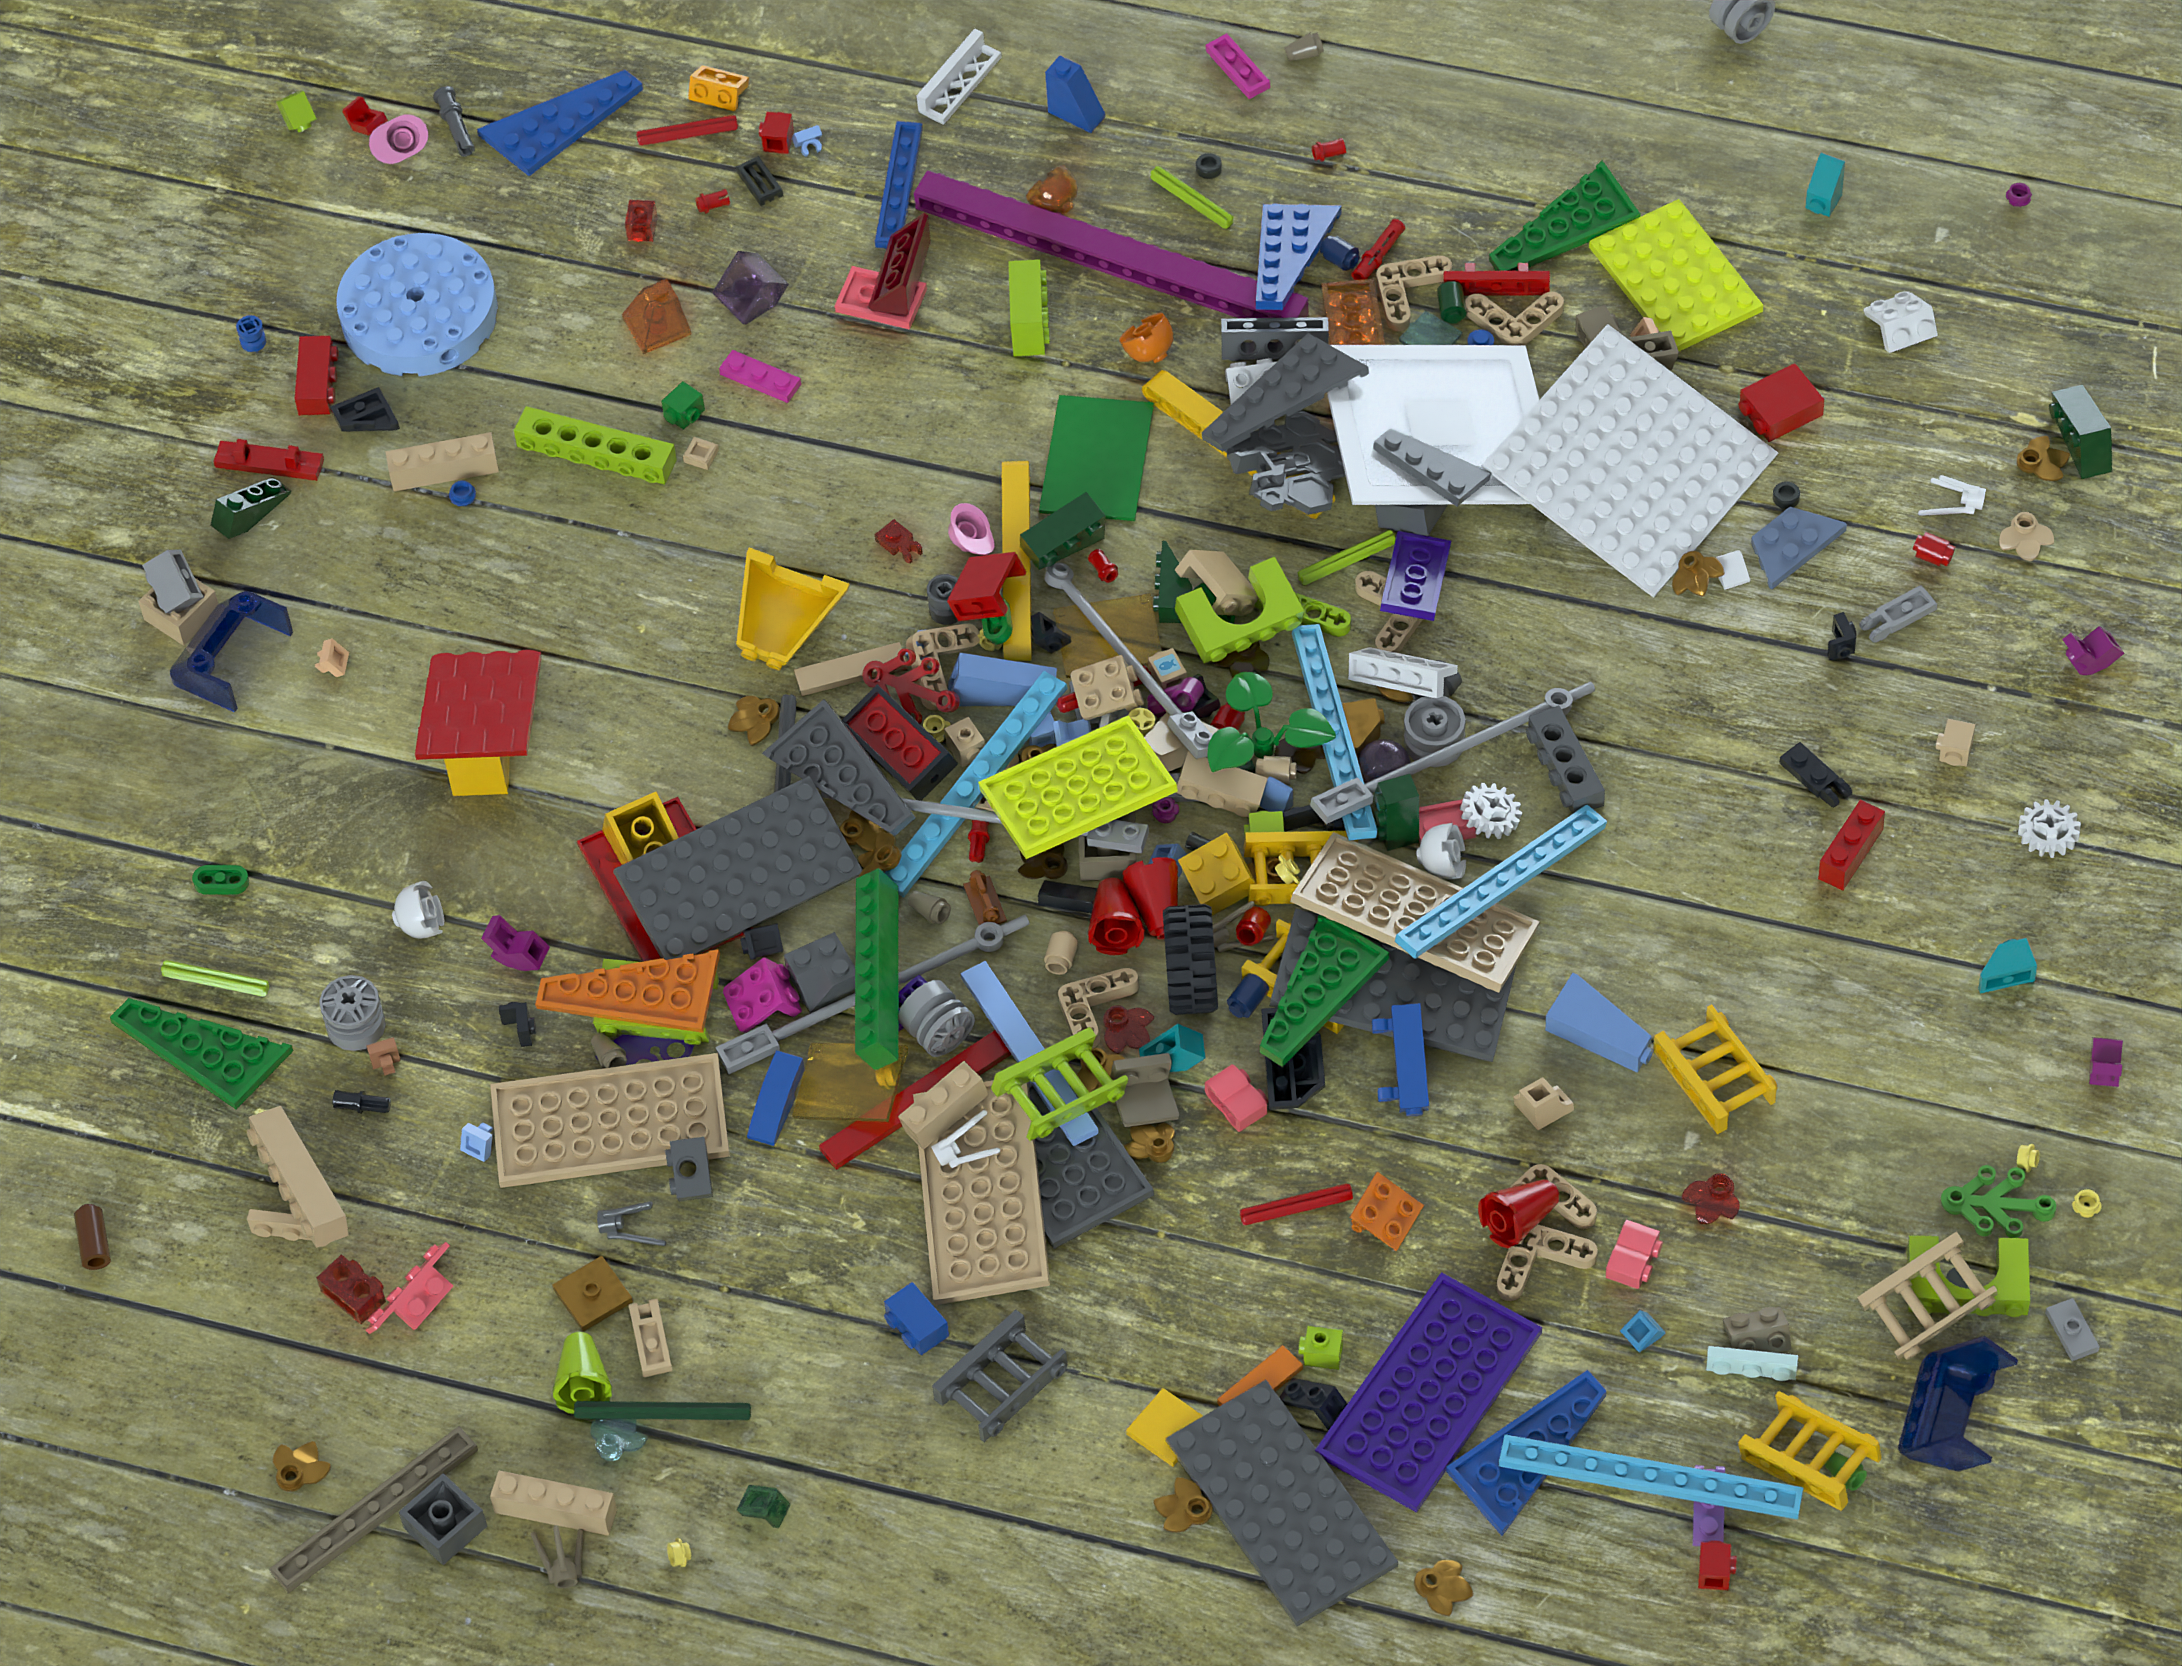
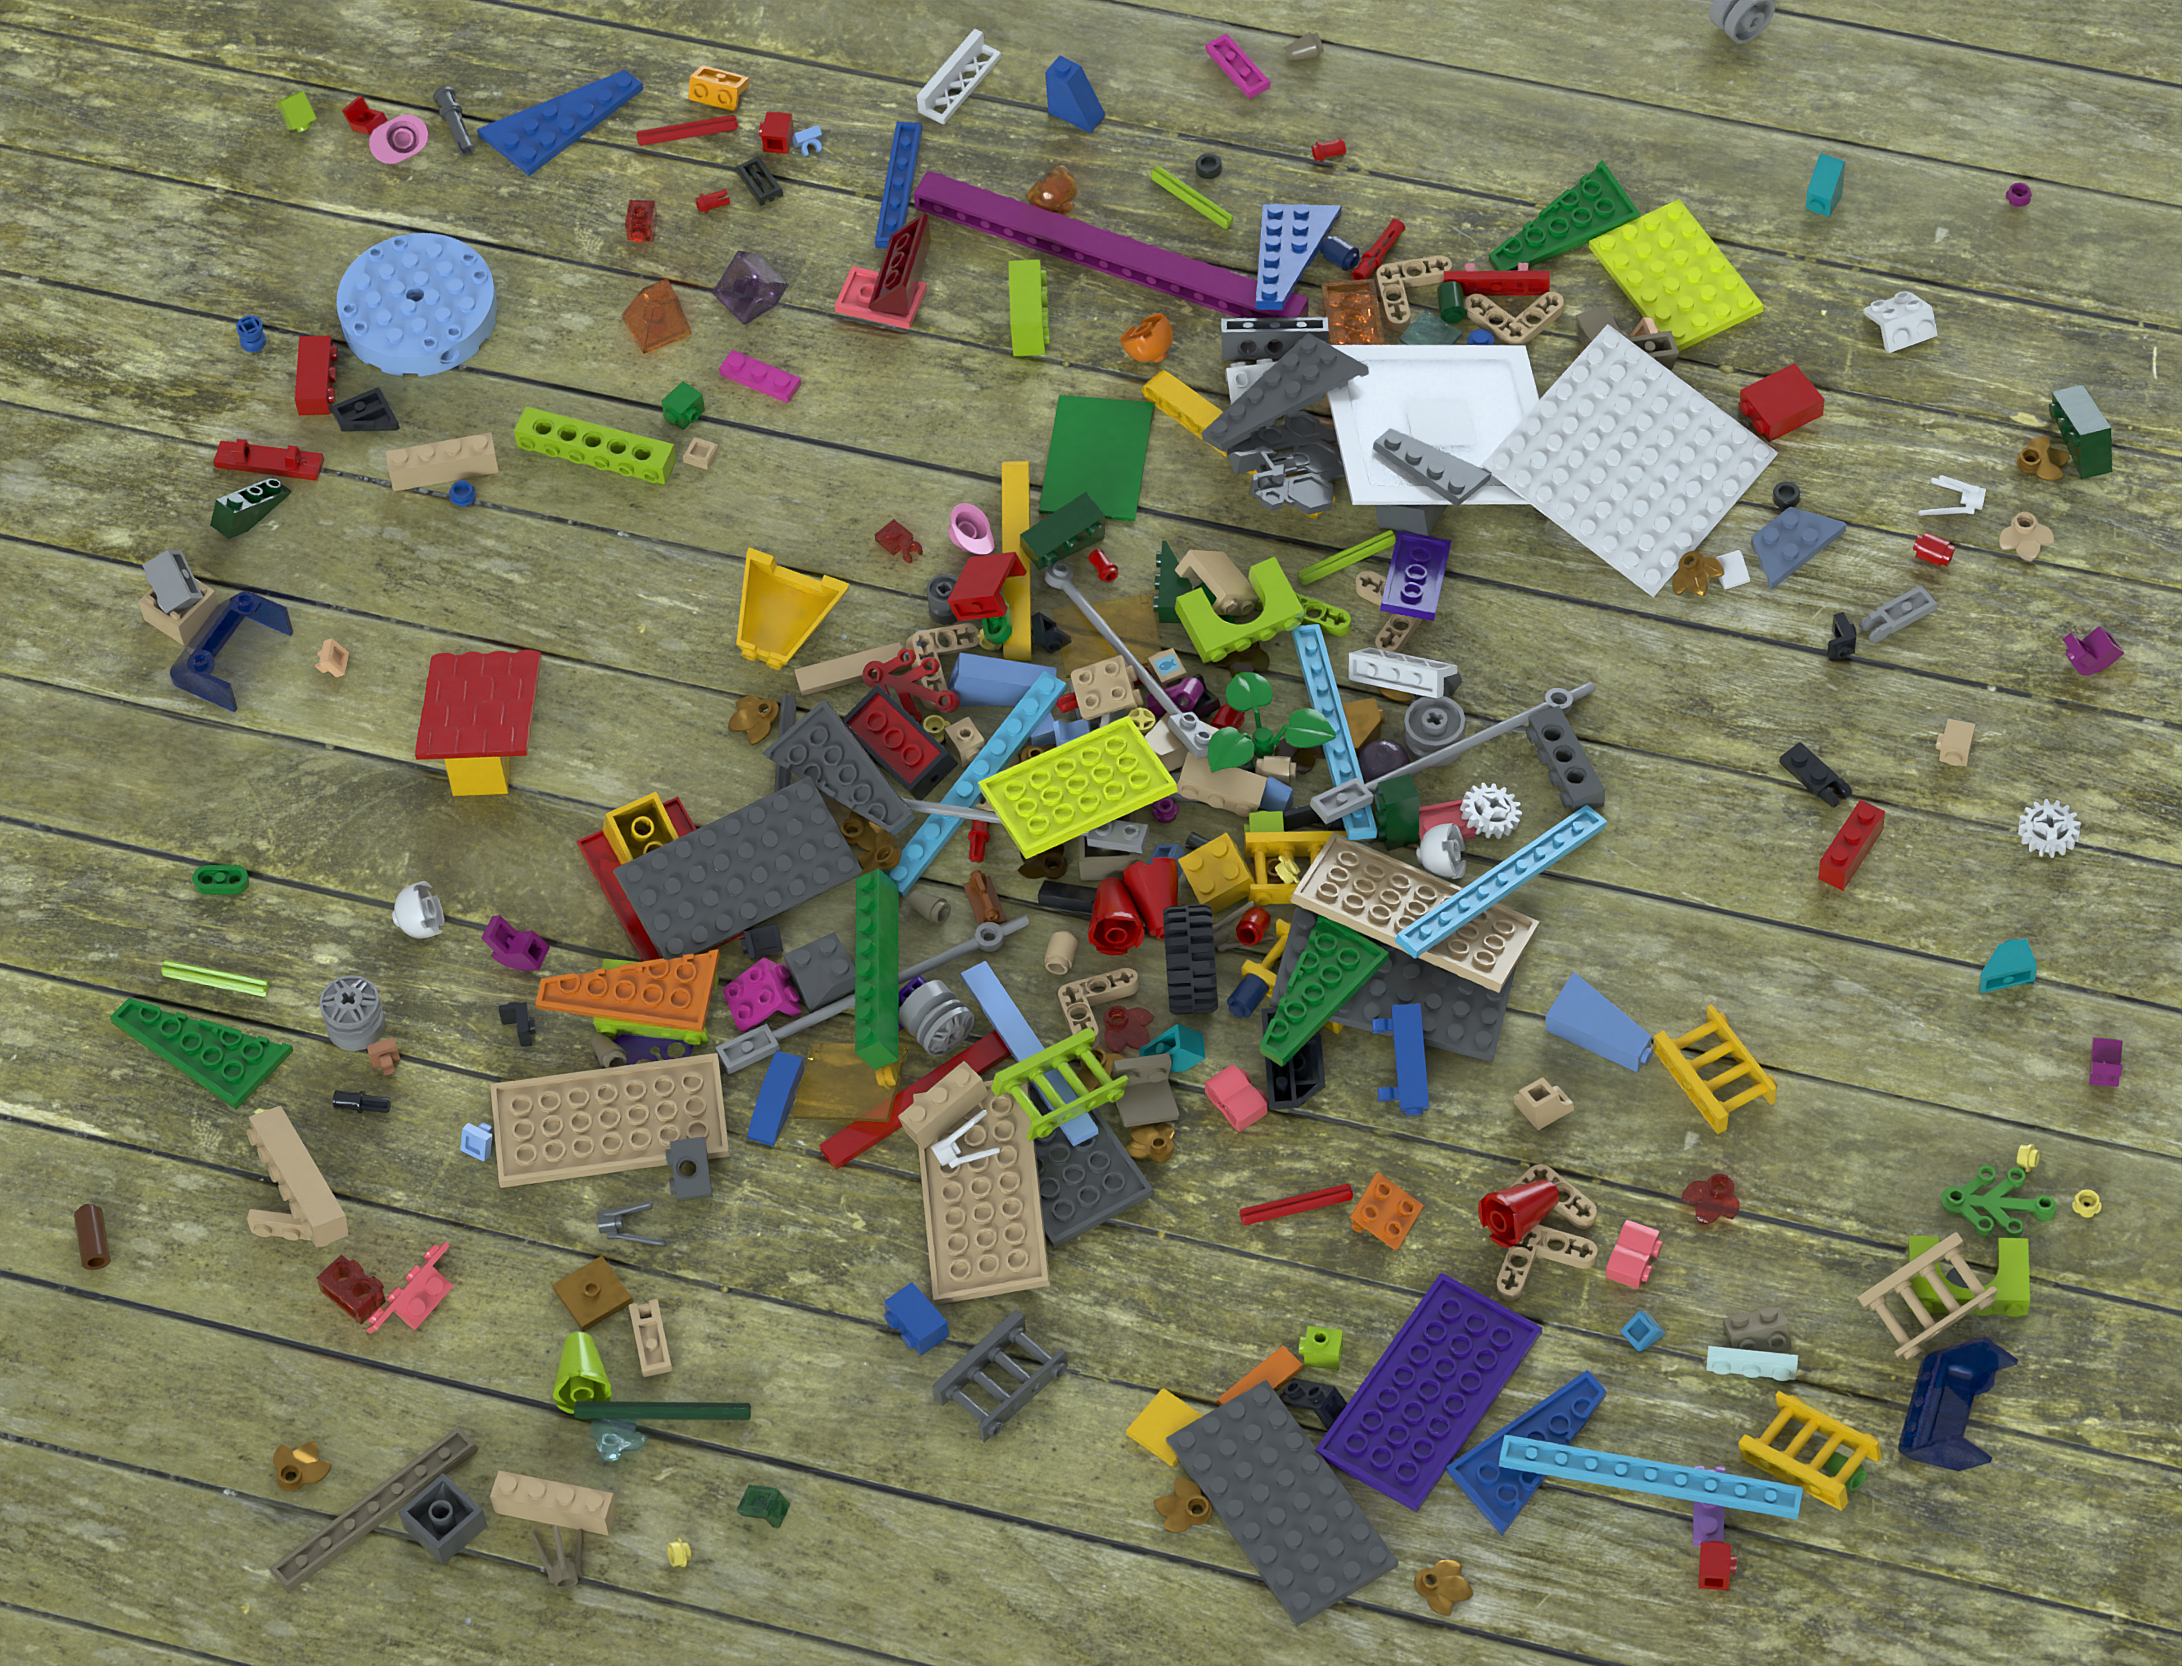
(2072, 1329): light grey plate -> none

